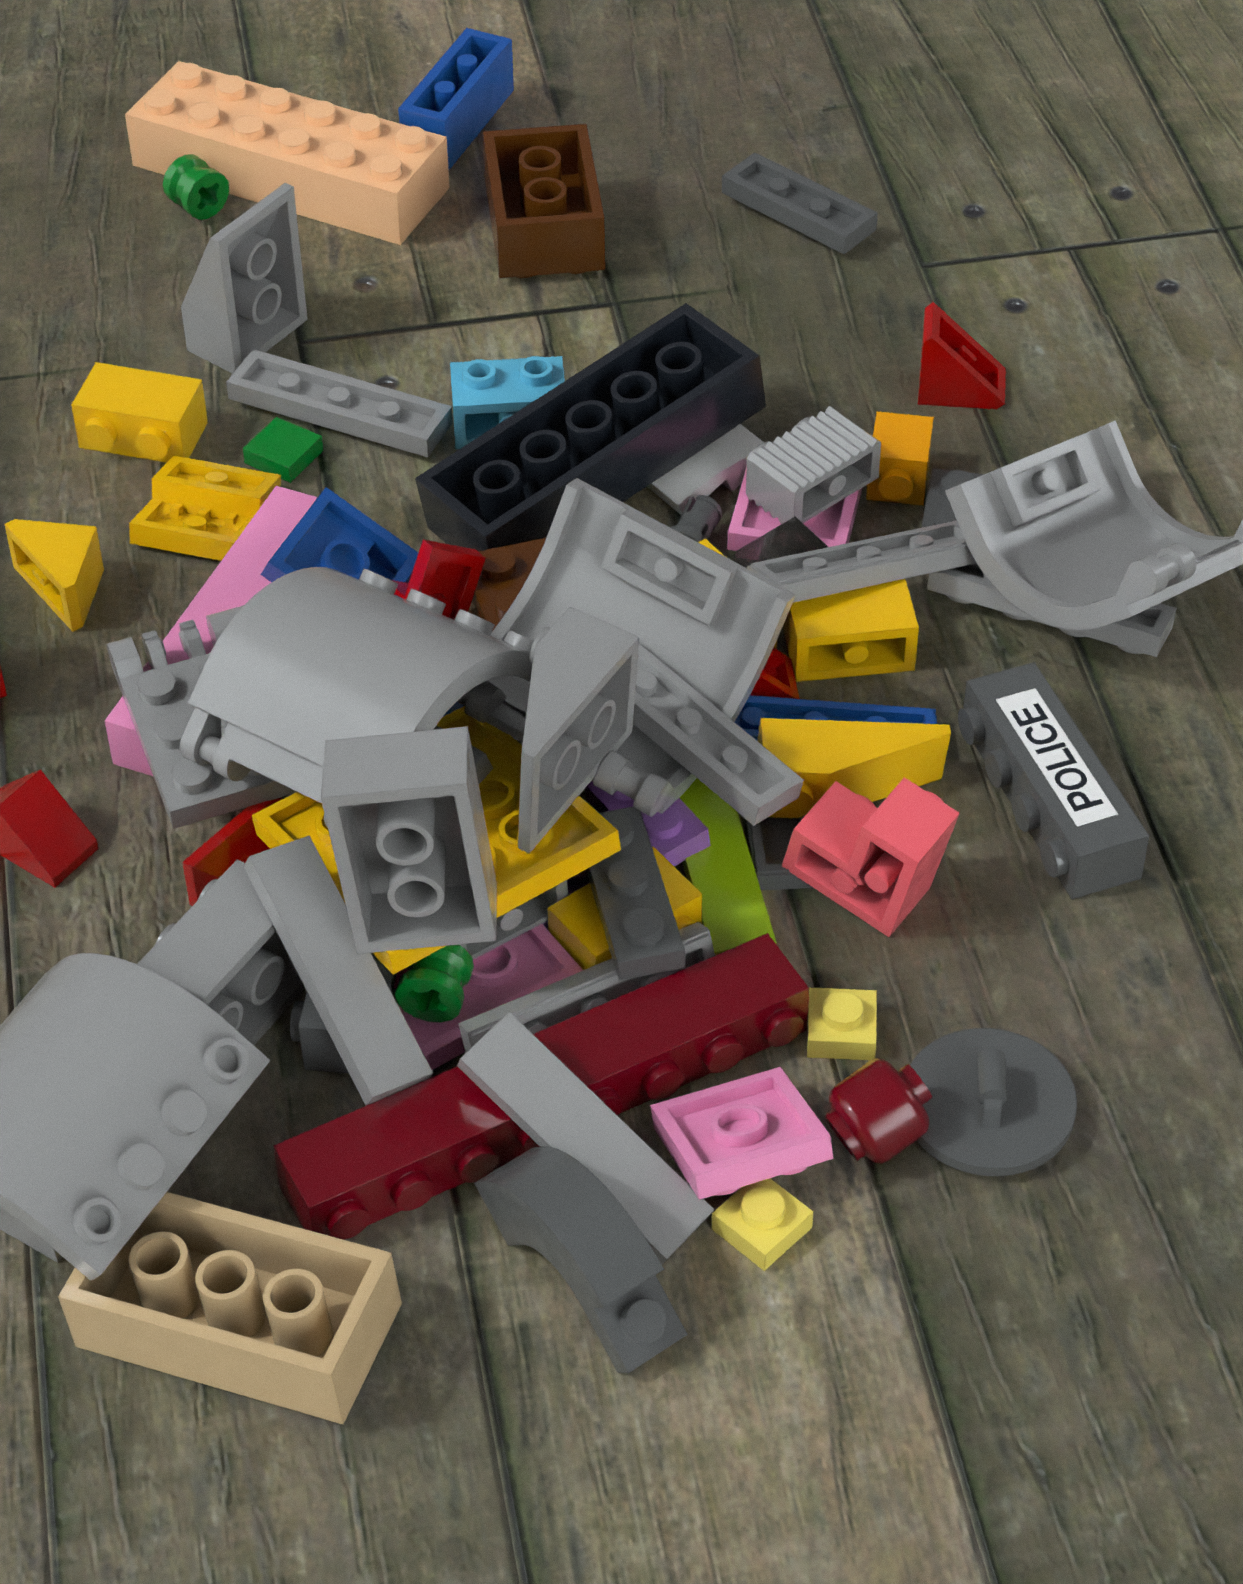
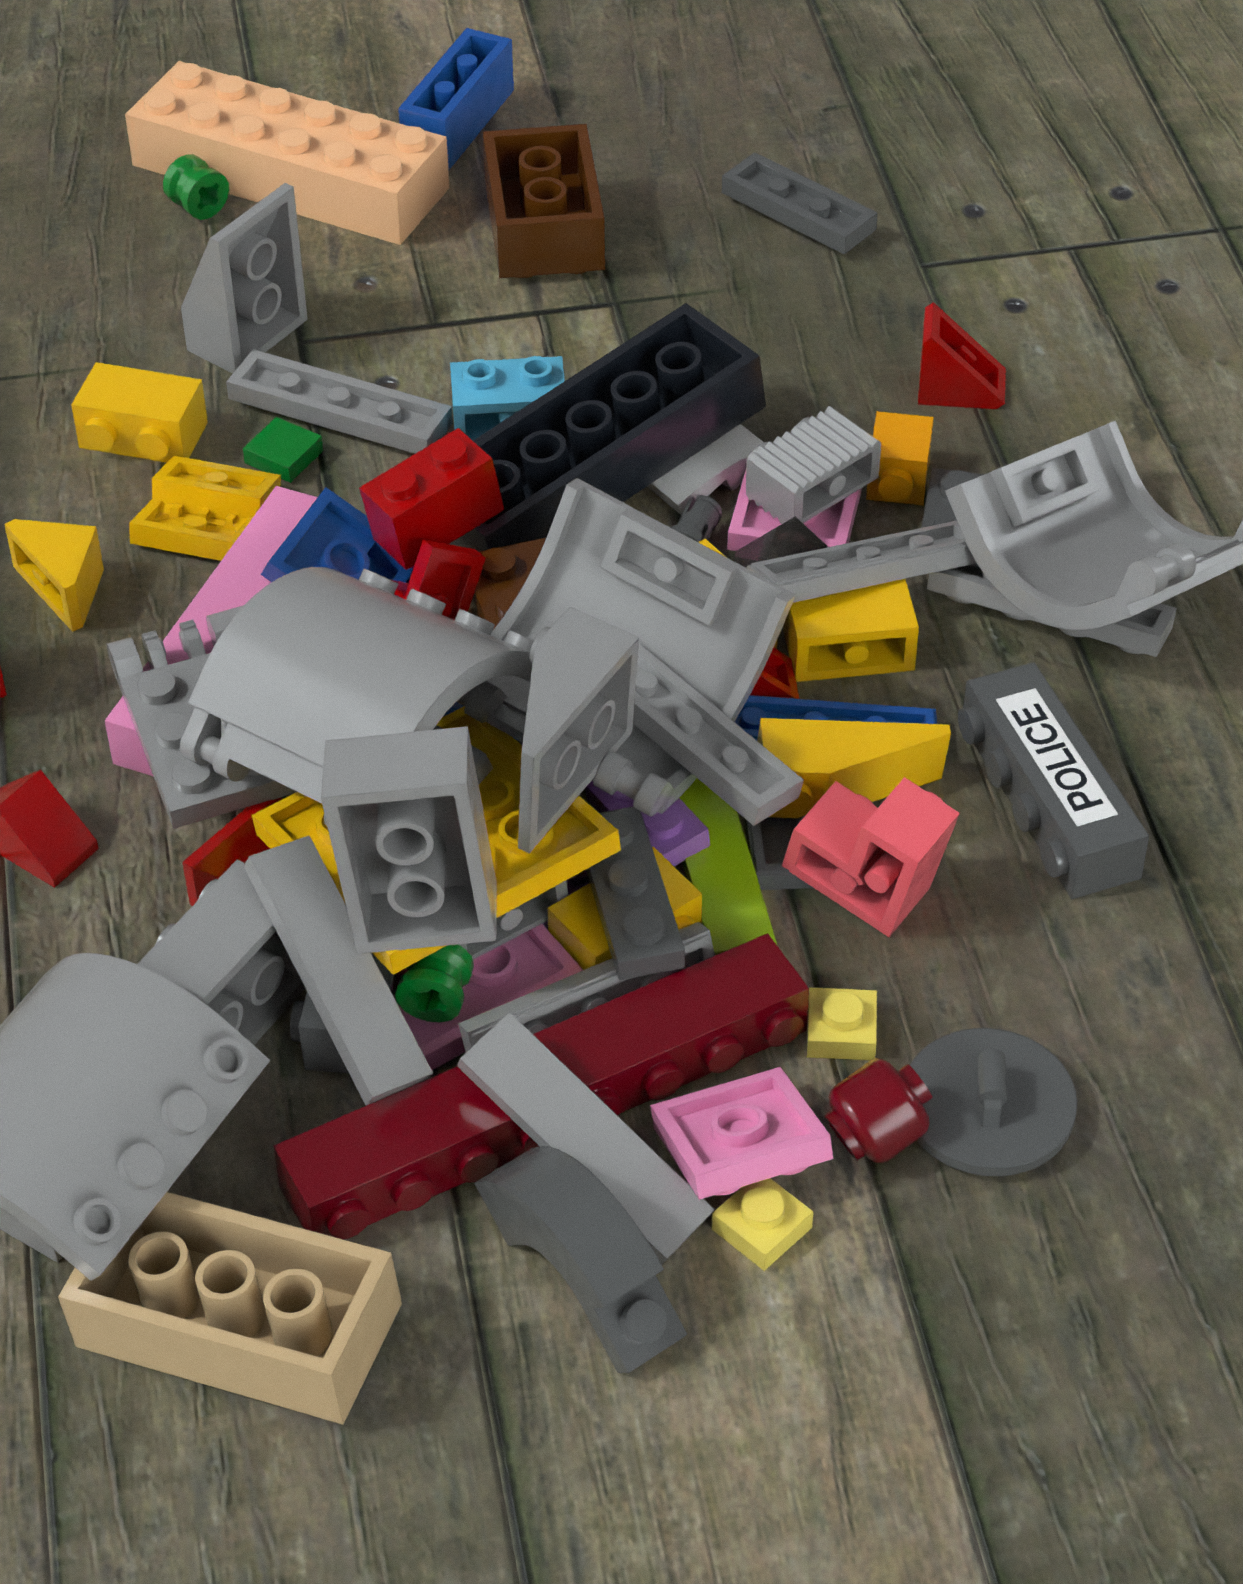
(432, 497): none -> red brick

